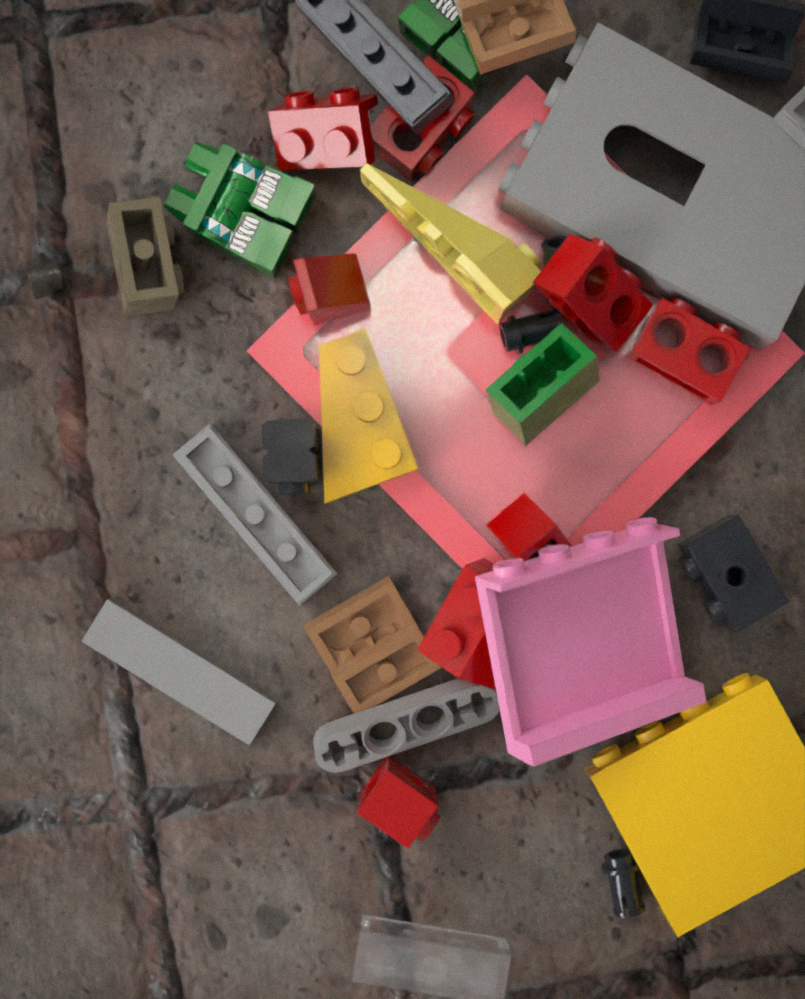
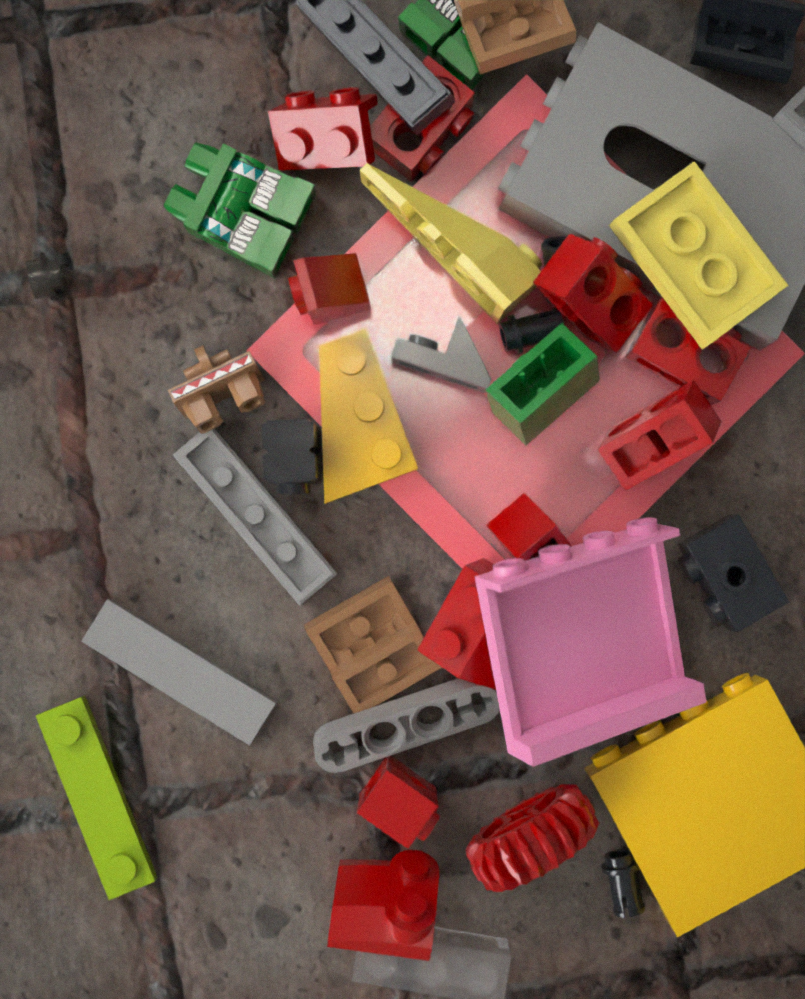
(96, 797): none -> lime plate
(142, 256): dark tan brick -> none
(214, 381): none -> medium nougat hips
(386, 905): none -> red slope
(458, 365): none -> slope
(532, 838): none -> red gear
(660, 435): none -> red brick
(698, 255): none -> light yellow plate

